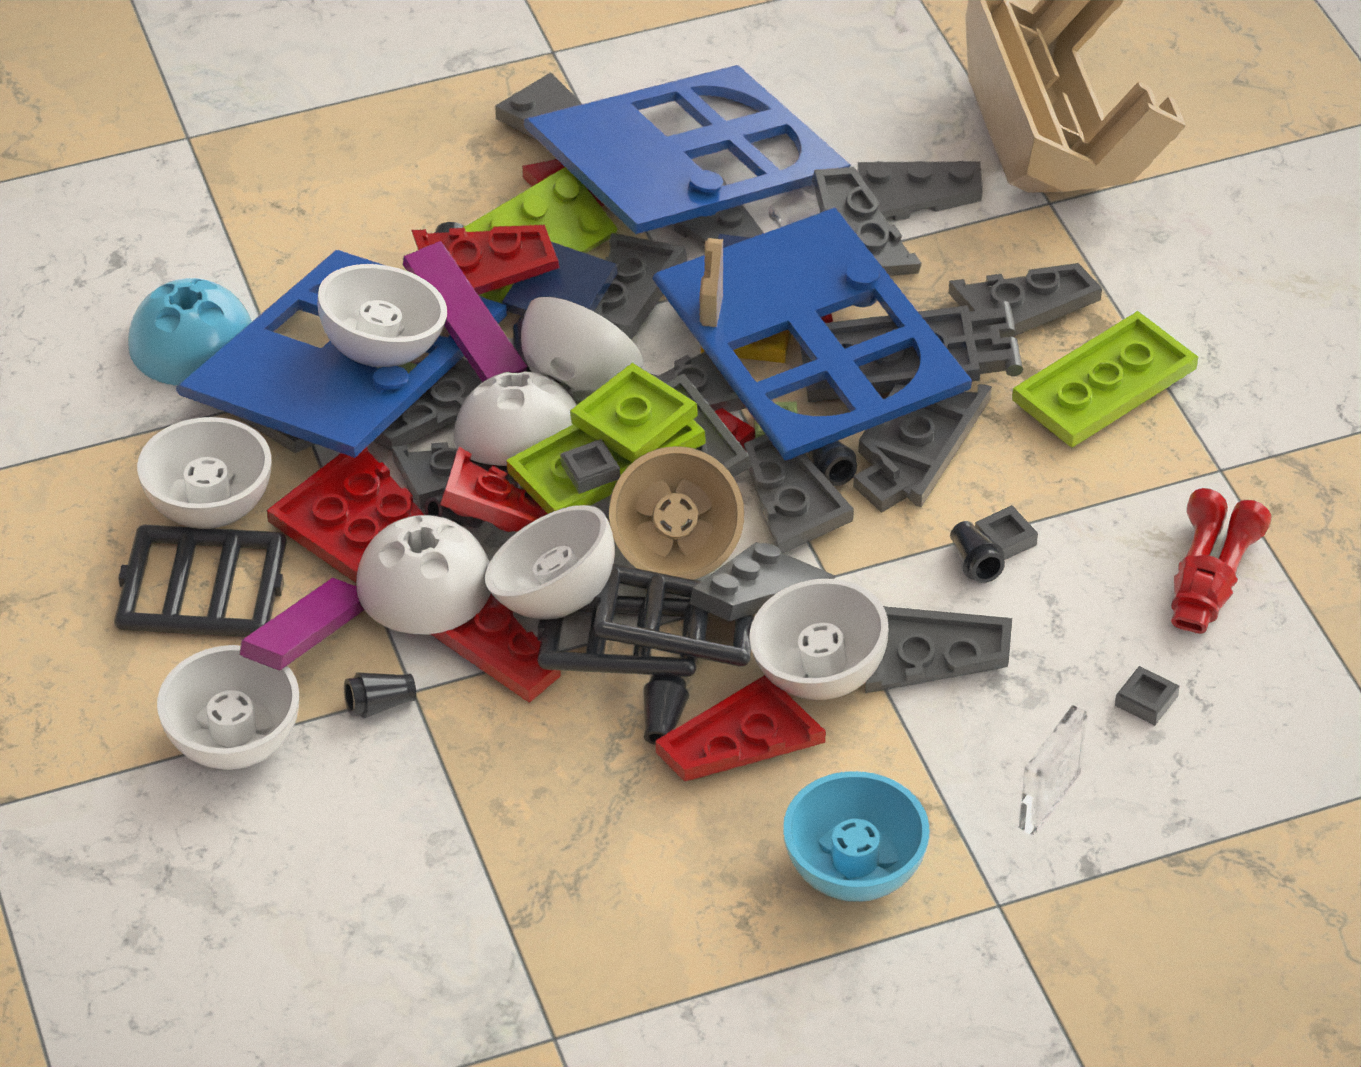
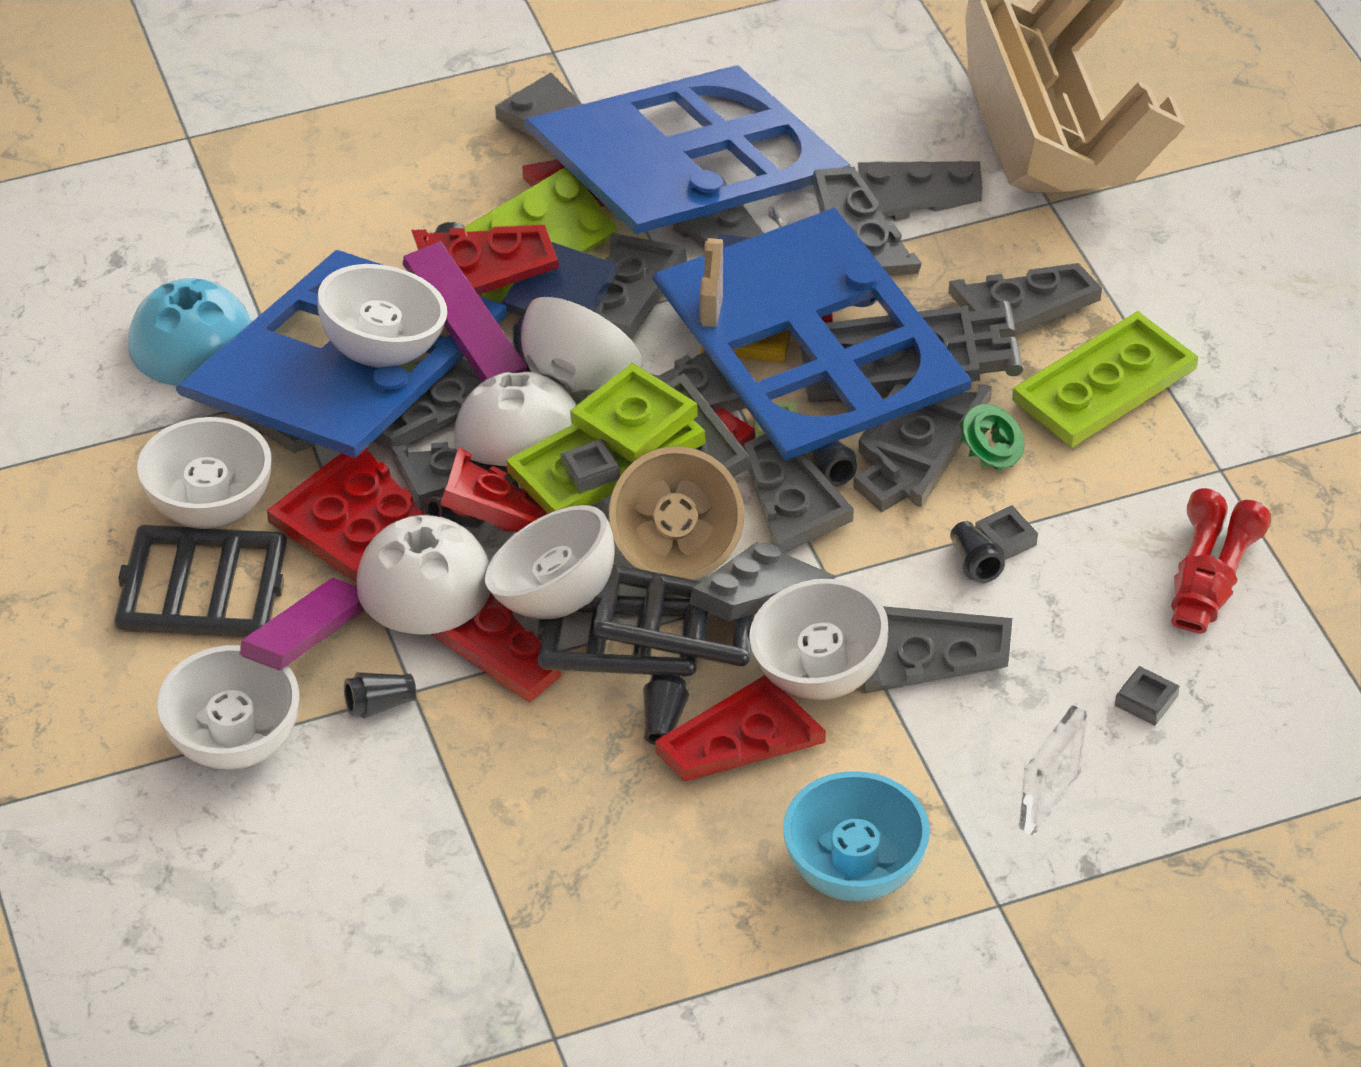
(1004, 432): none -> gear

